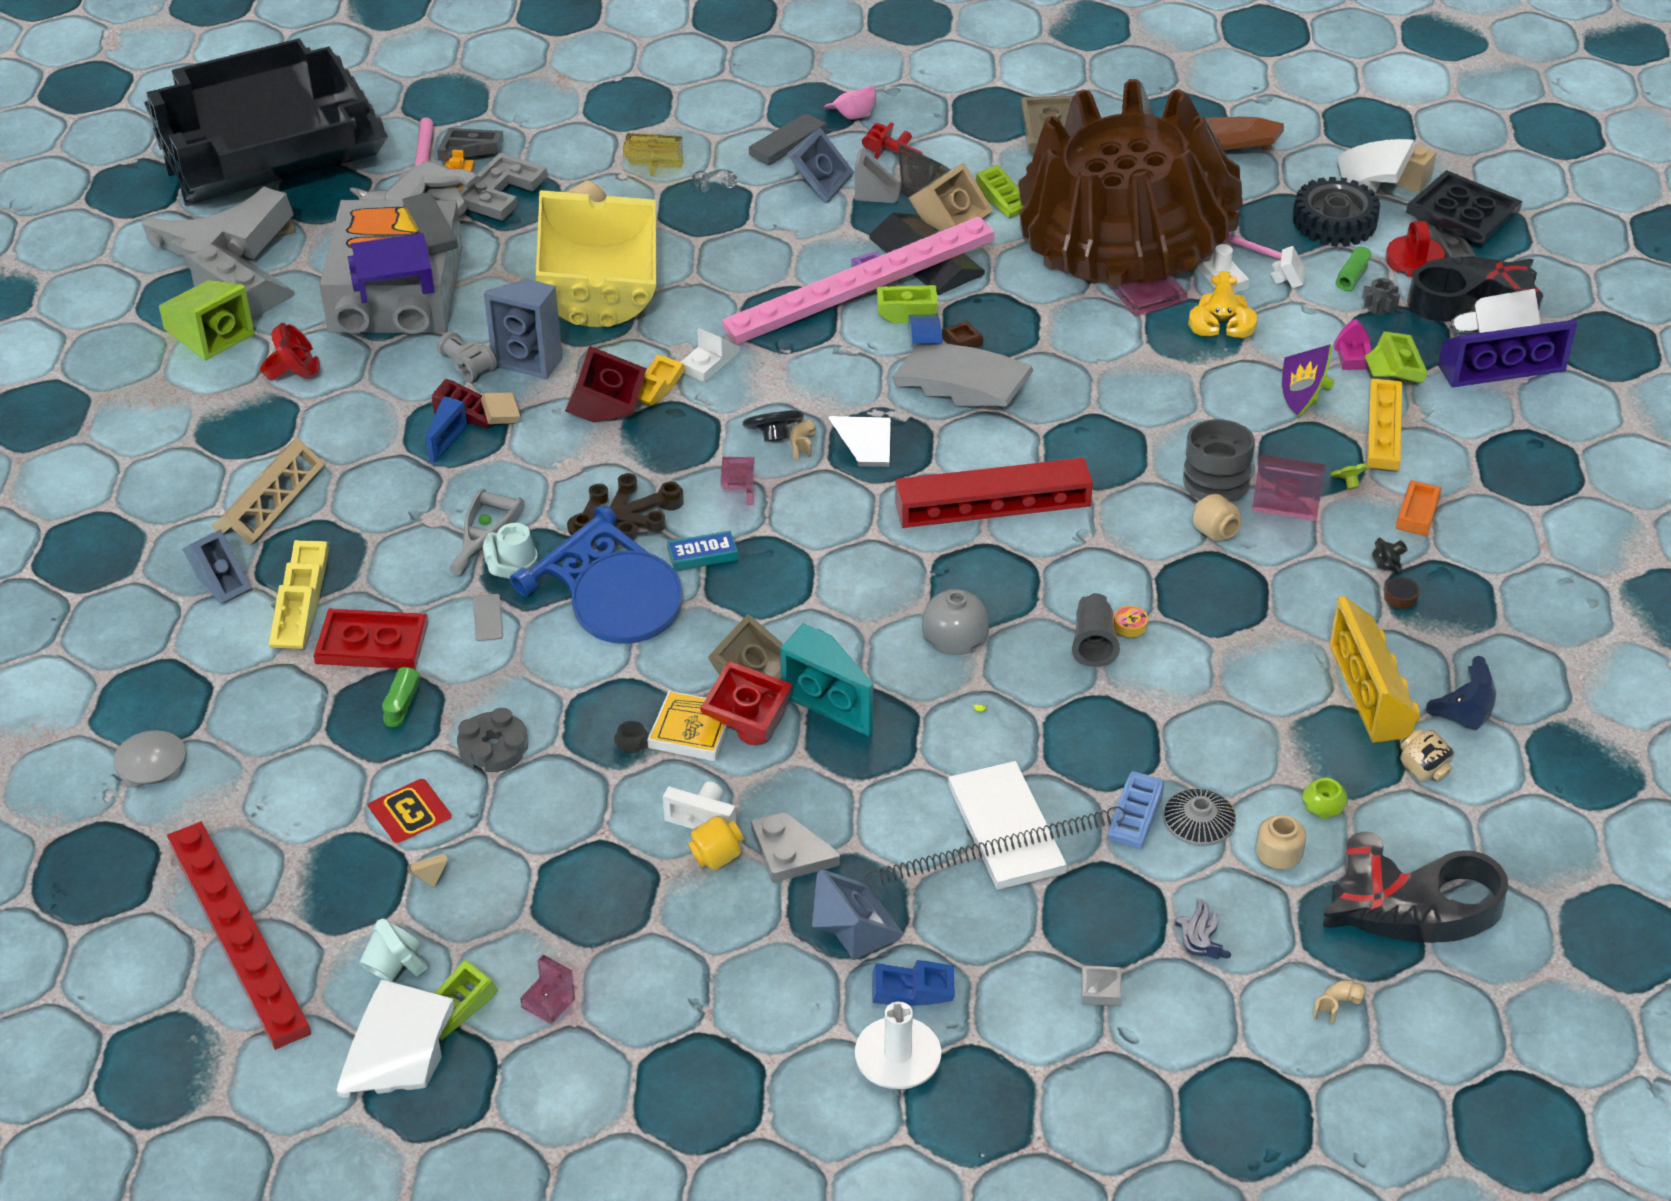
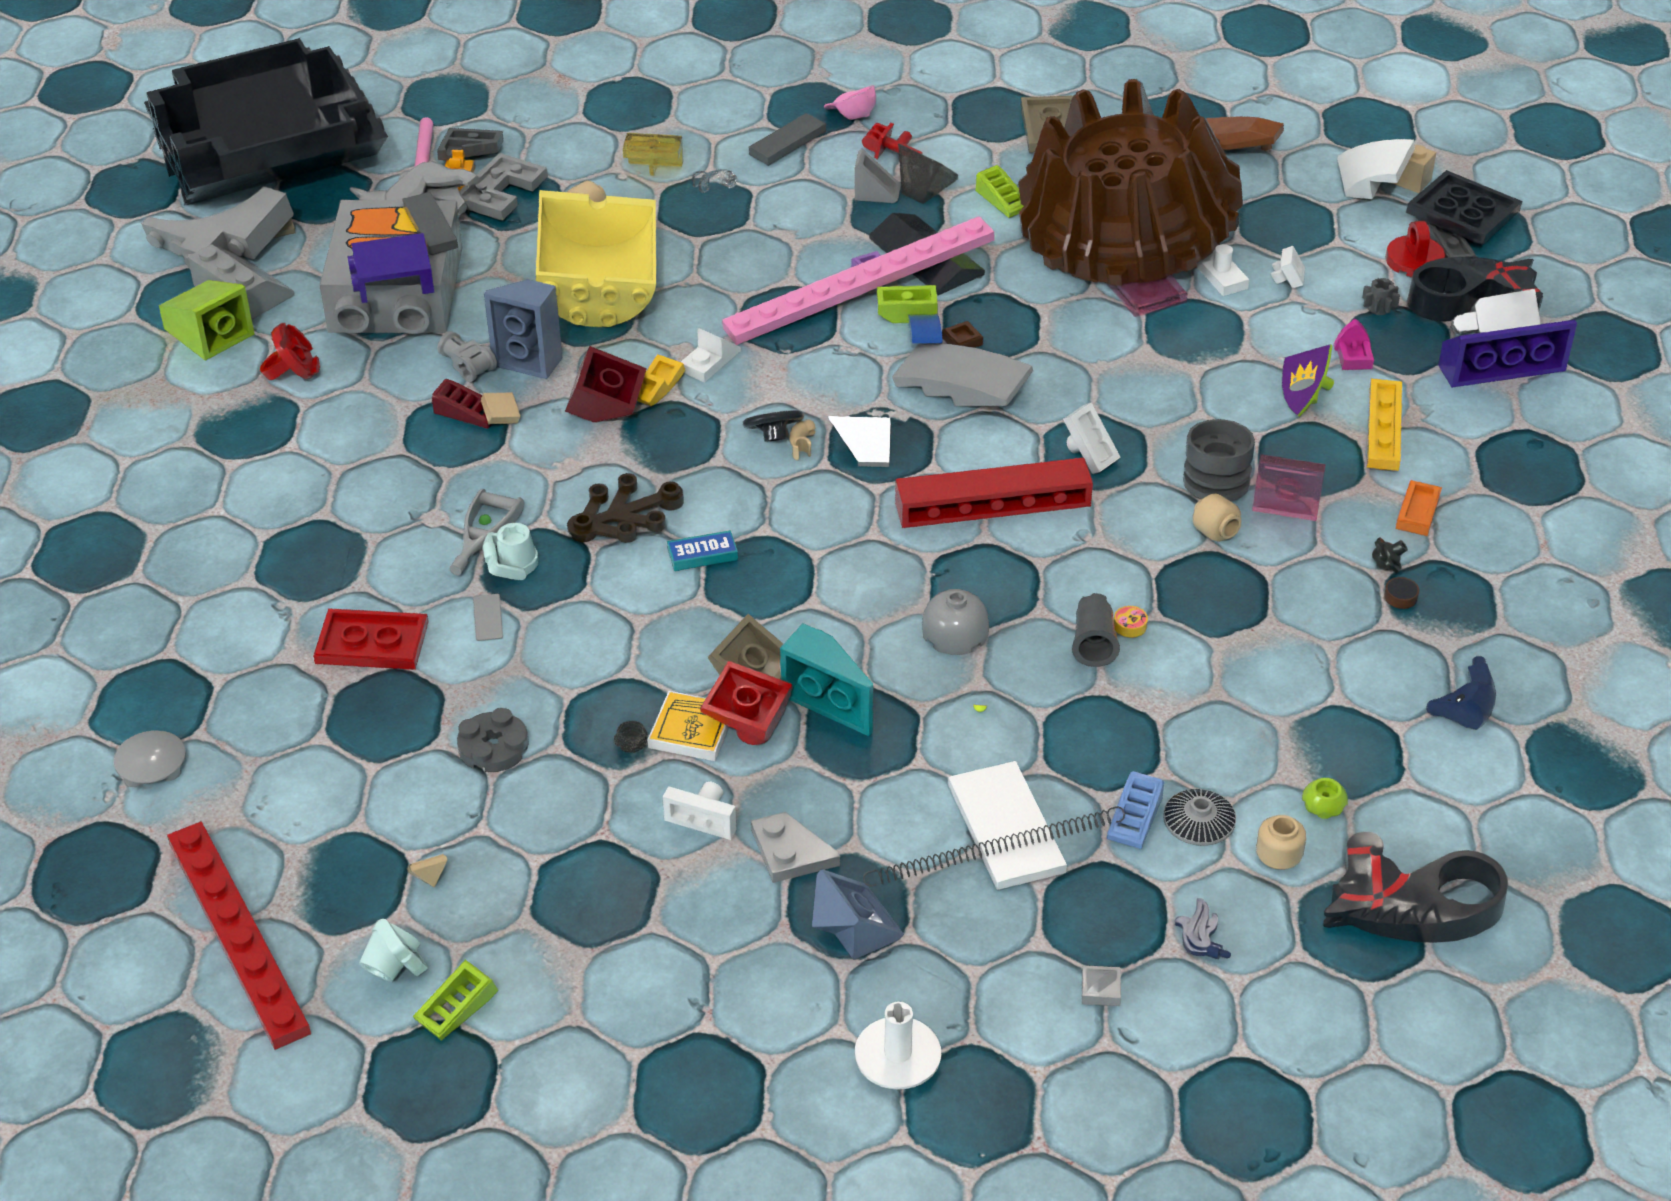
(217, 566): sand blue slope -> none
(259, 487): tan fence -> none
(299, 595): light yellow slope -> none
(396, 1041): white slope -> none
(400, 696): bright green bar -> none
(409, 810): sticker -> none
(445, 427): blue slope -> none
(551, 992): clear pink panel -> none
(620, 593): blue piece -> none
(715, 843): yellow head -> none
(739, 474): clear pink panel -> none
(820, 164): sand blue slope -> none
(922, 985): blue slope -> none
(951, 199): tan slope -> none
(1090, 438): none -> white tile
(1223, 306): yellow animal -> none
(1253, 246): bright pink axle -> none
(1336, 211): black wheel -> none
(1339, 992): tan arm -> none
(1350, 474): lime plant -> none
(1353, 269): bright green bar -> none
(1371, 674): yellow slope -> none
(1396, 358): lime slope -> none
(1427, 755): tan head -> none

